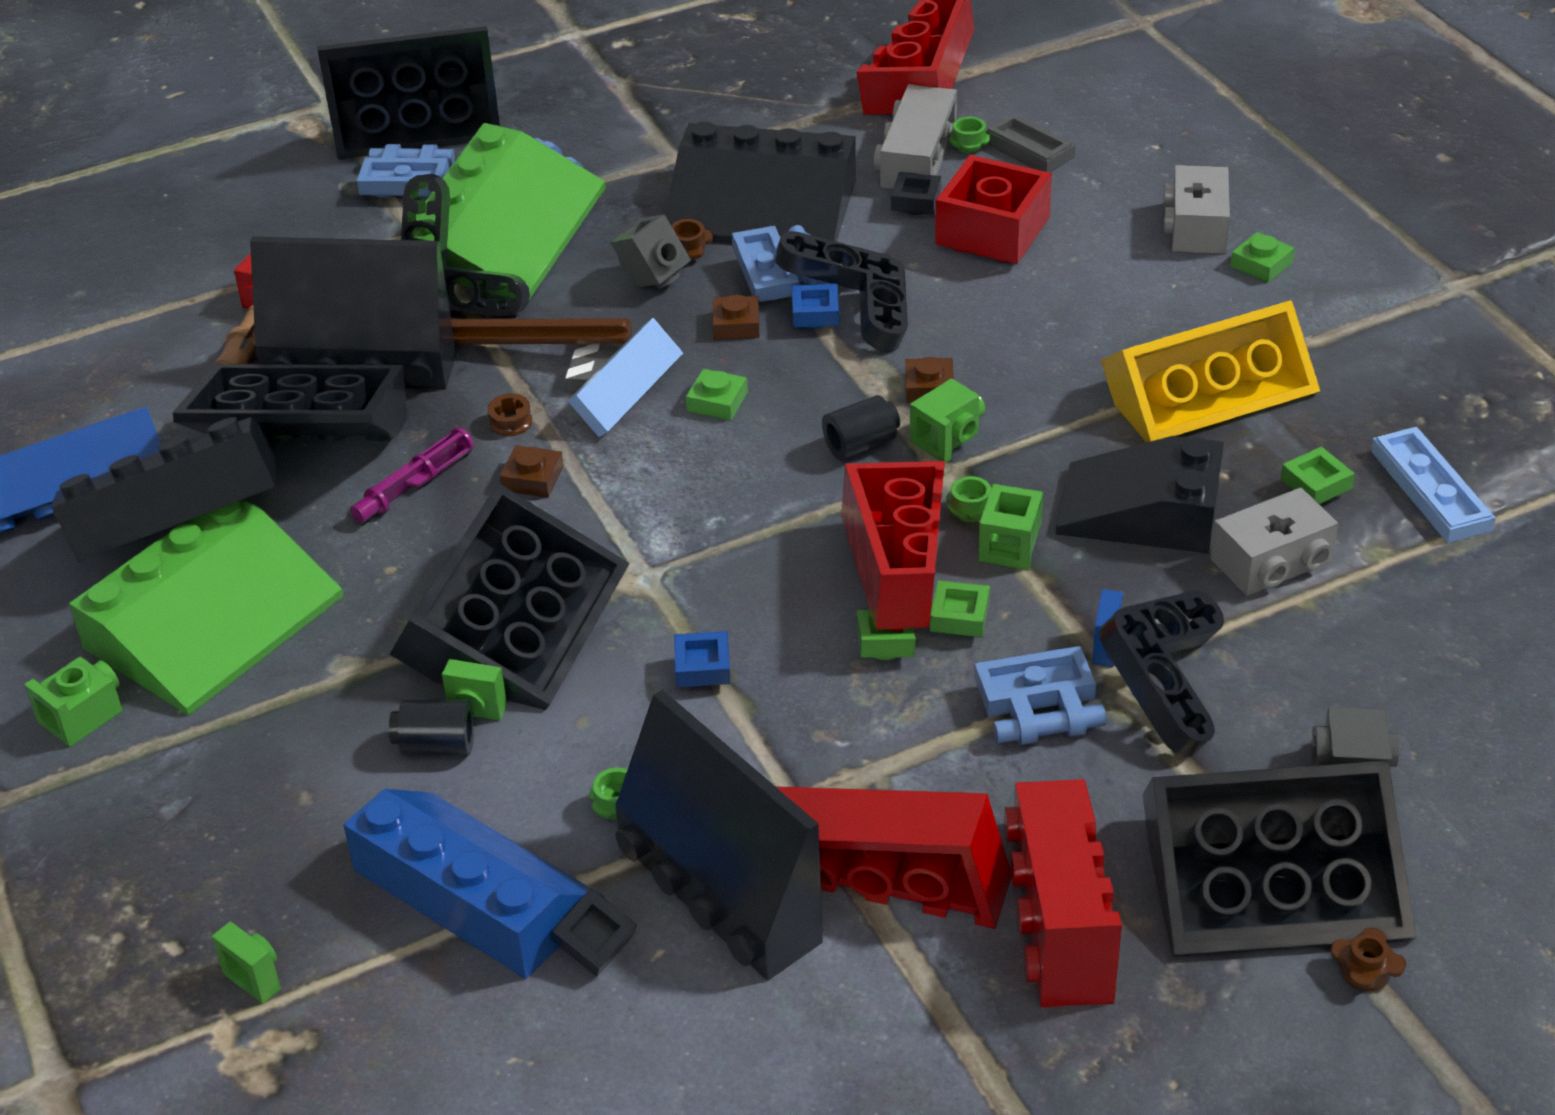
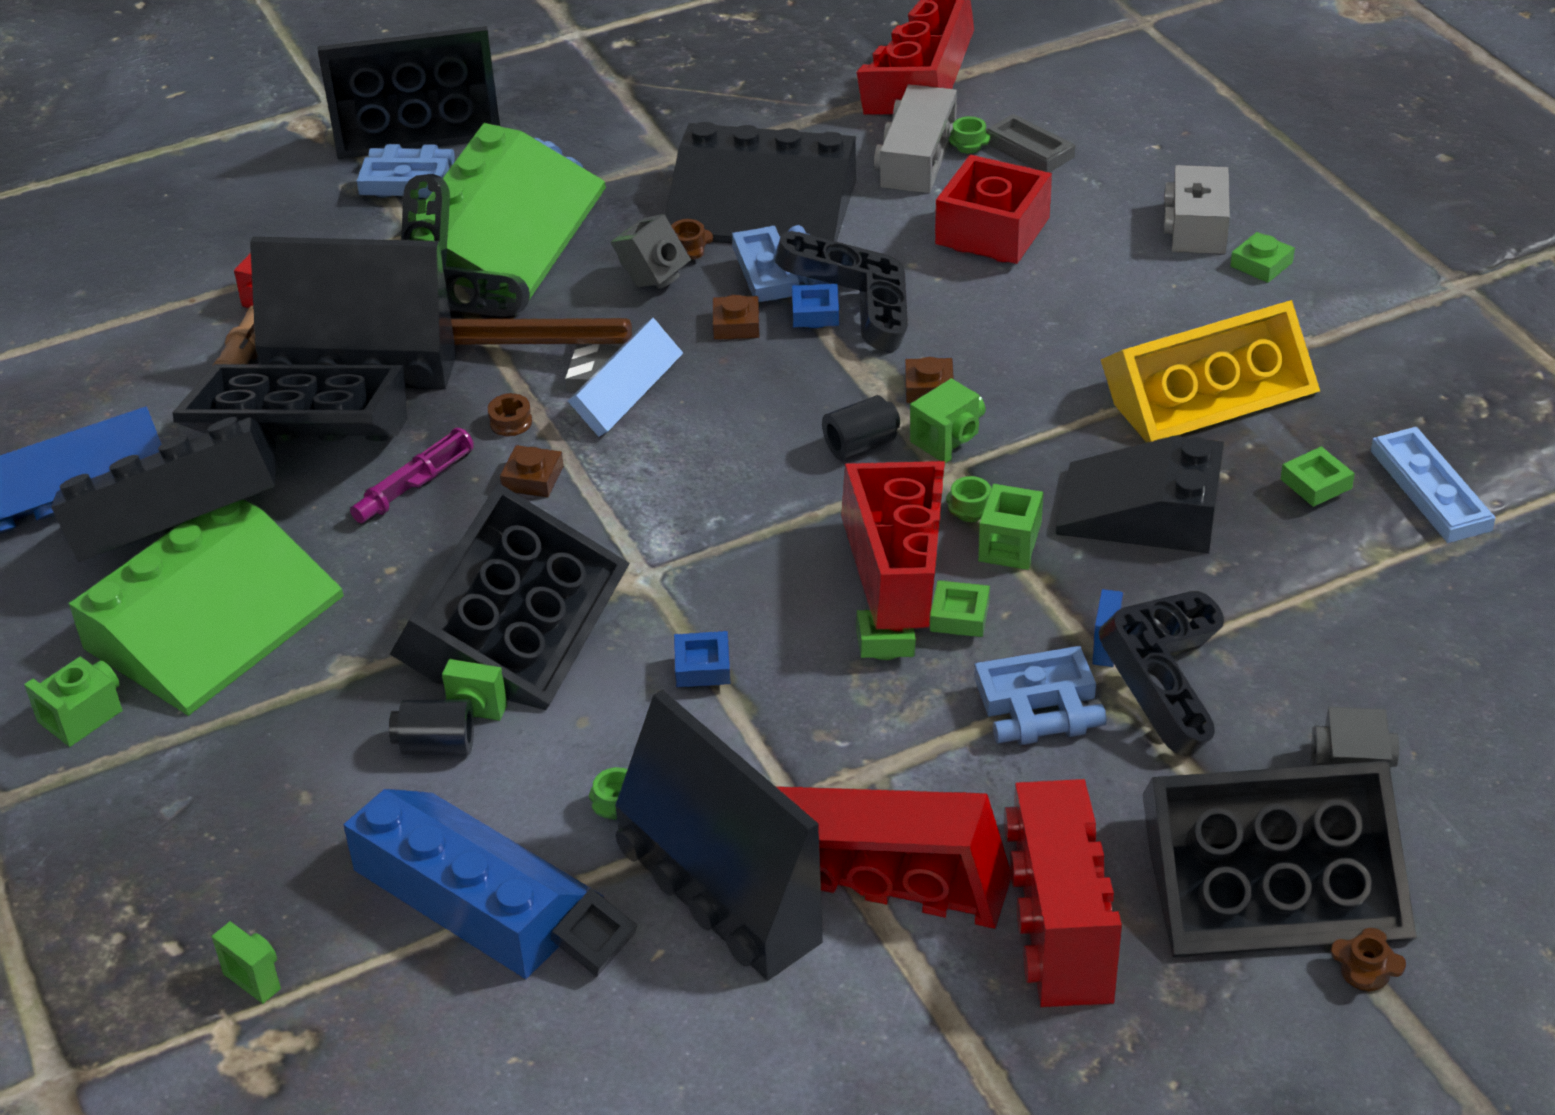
(717, 394): bright green plate -> none
(915, 193): black plate -> none
(1274, 541): light grey brick -> none

